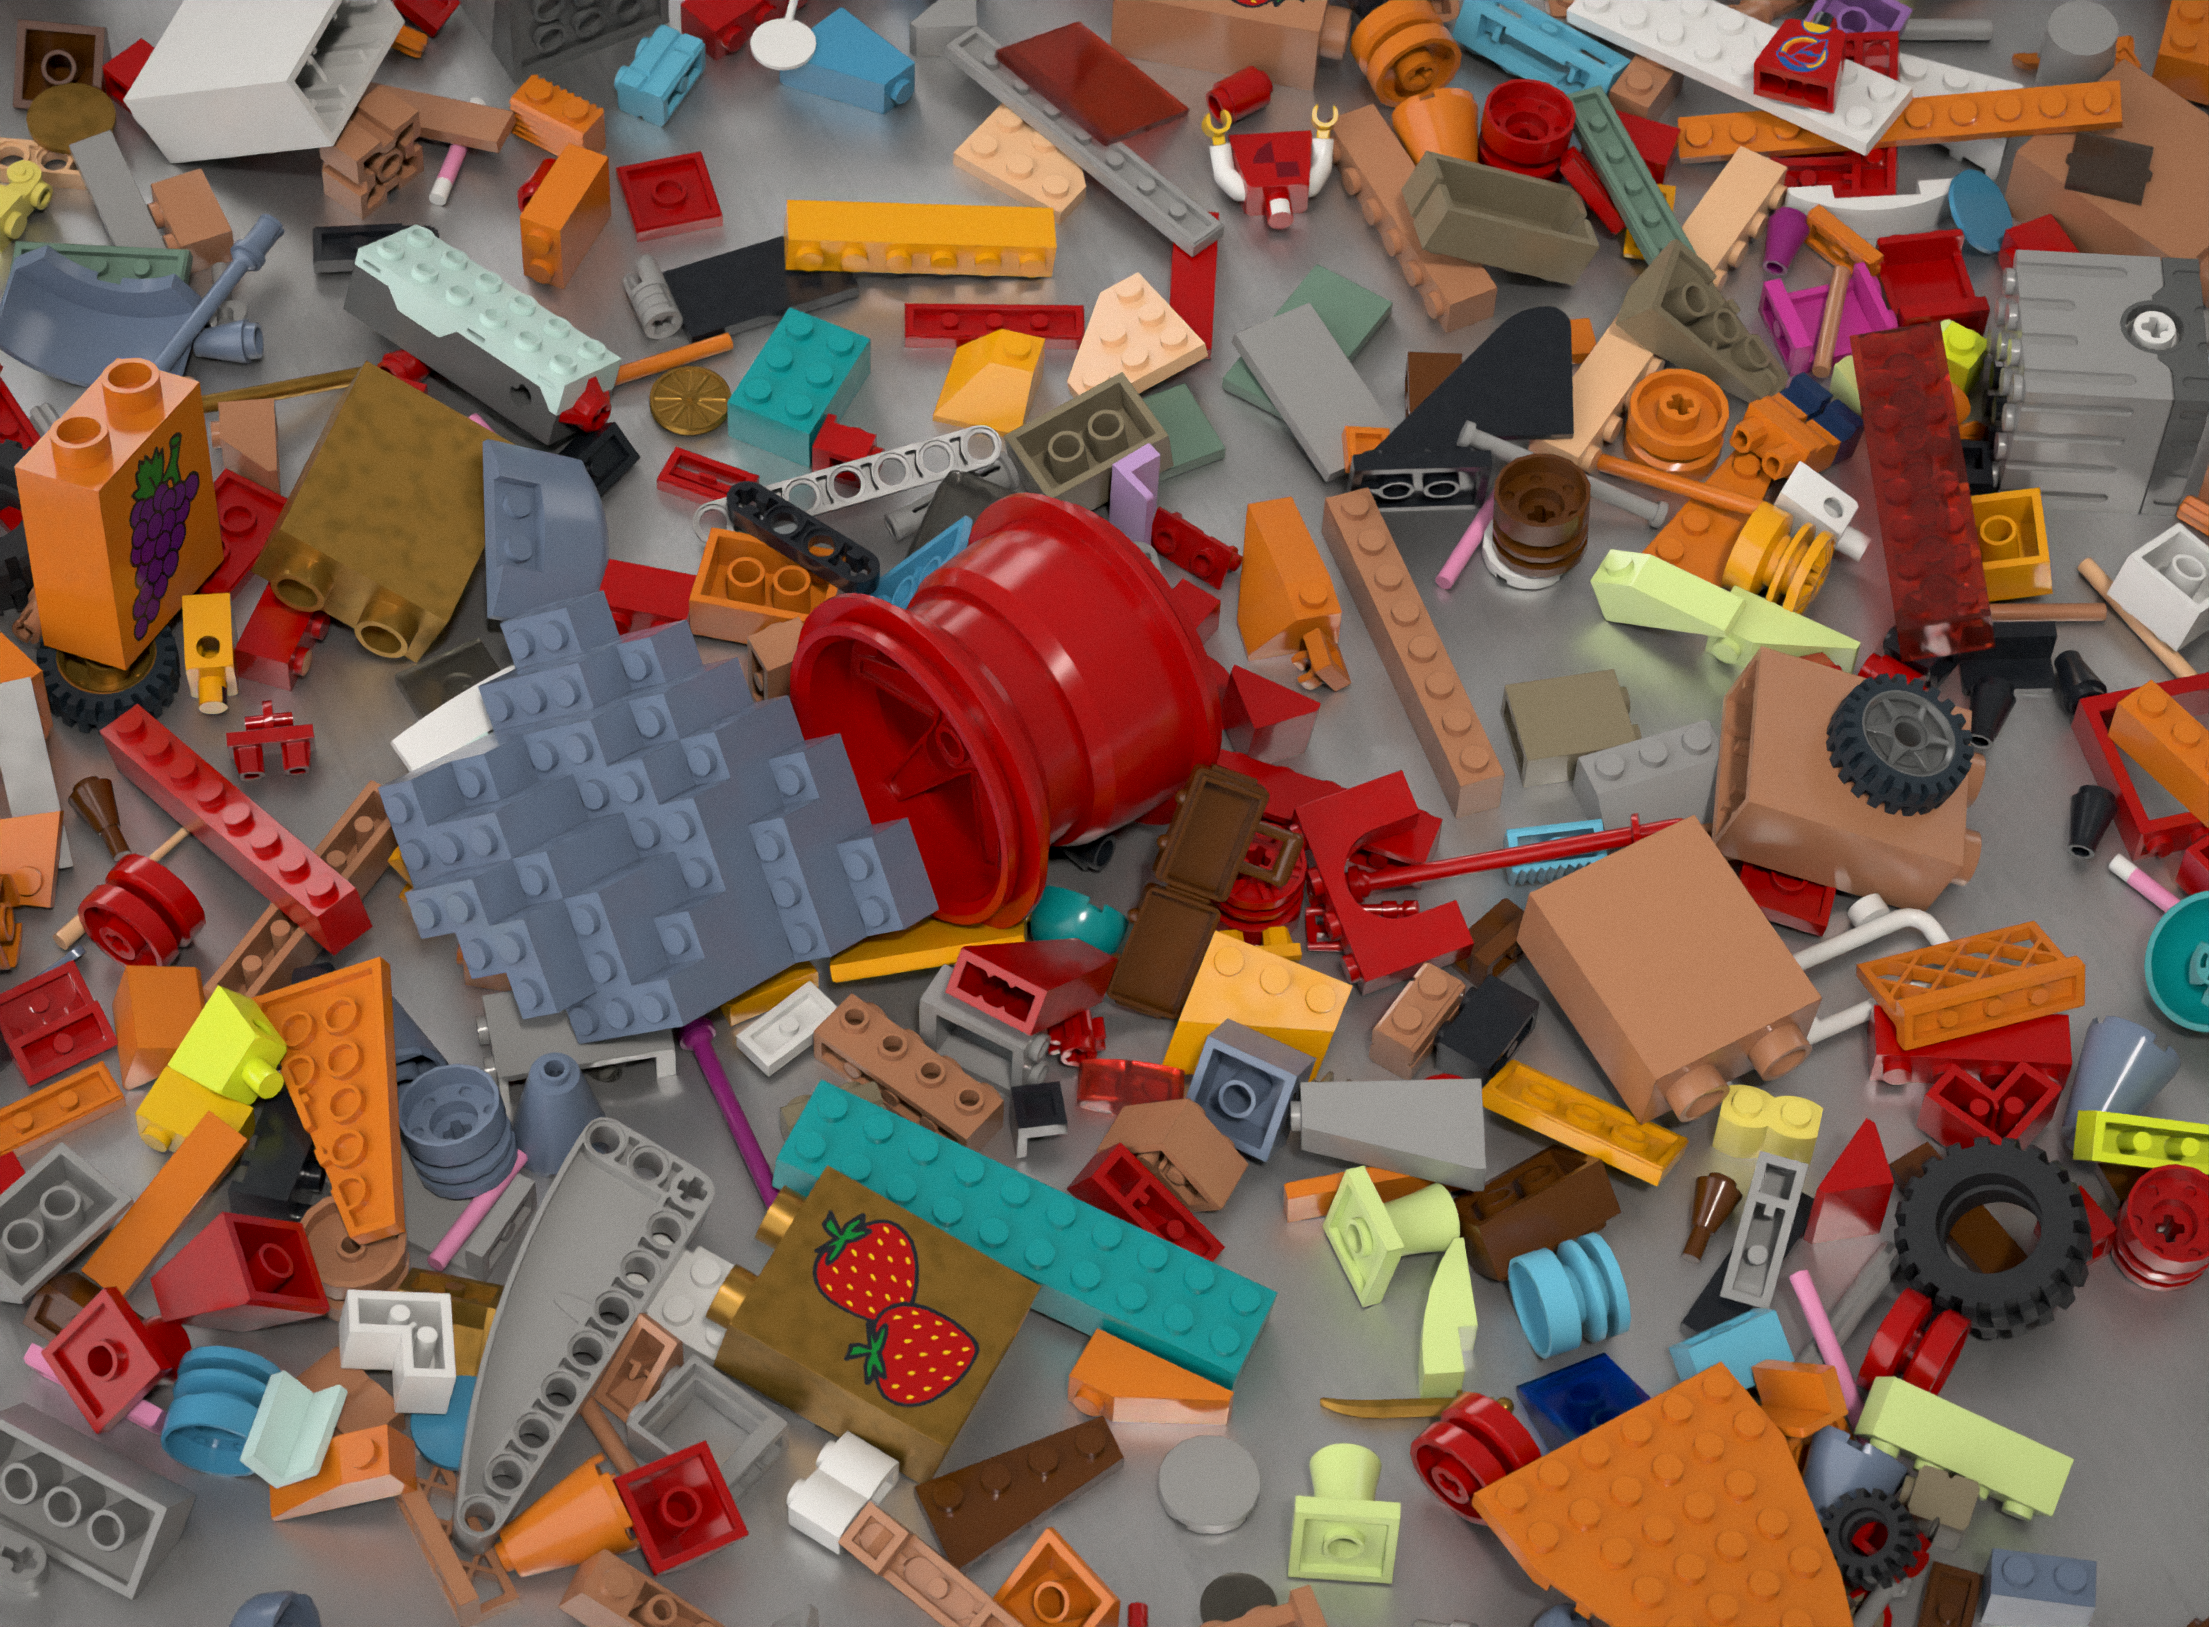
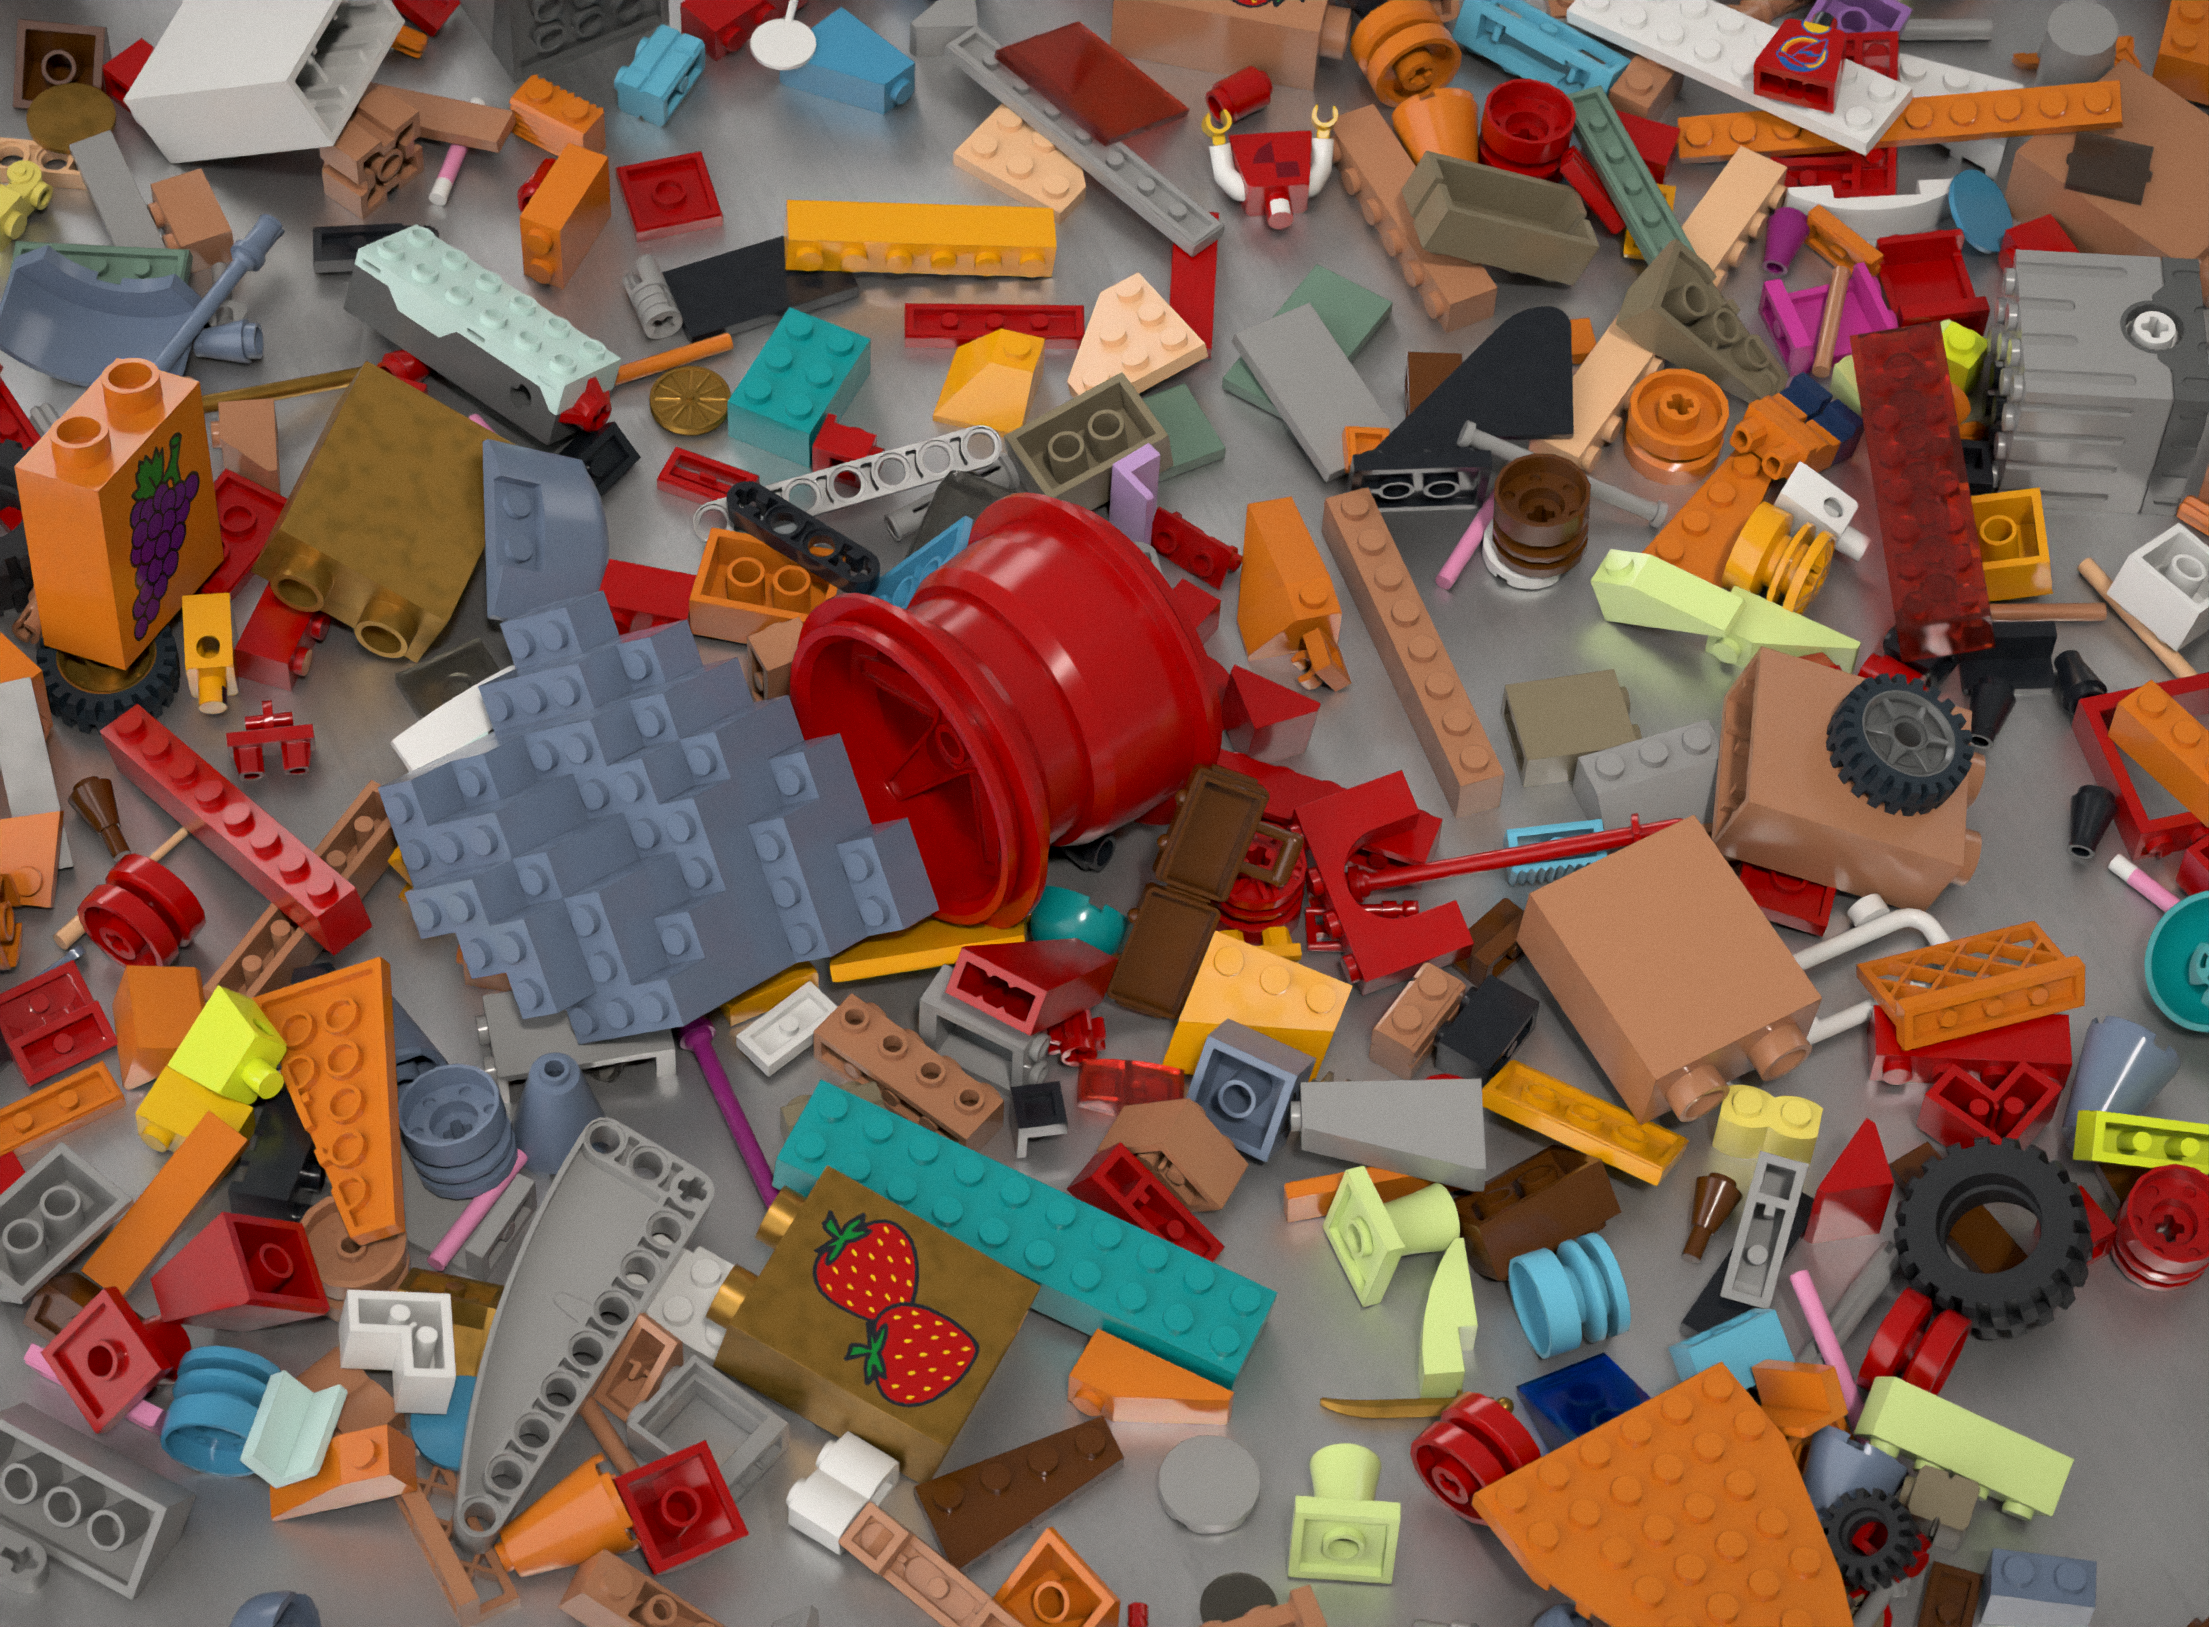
(1677, 484): orange bar -> none

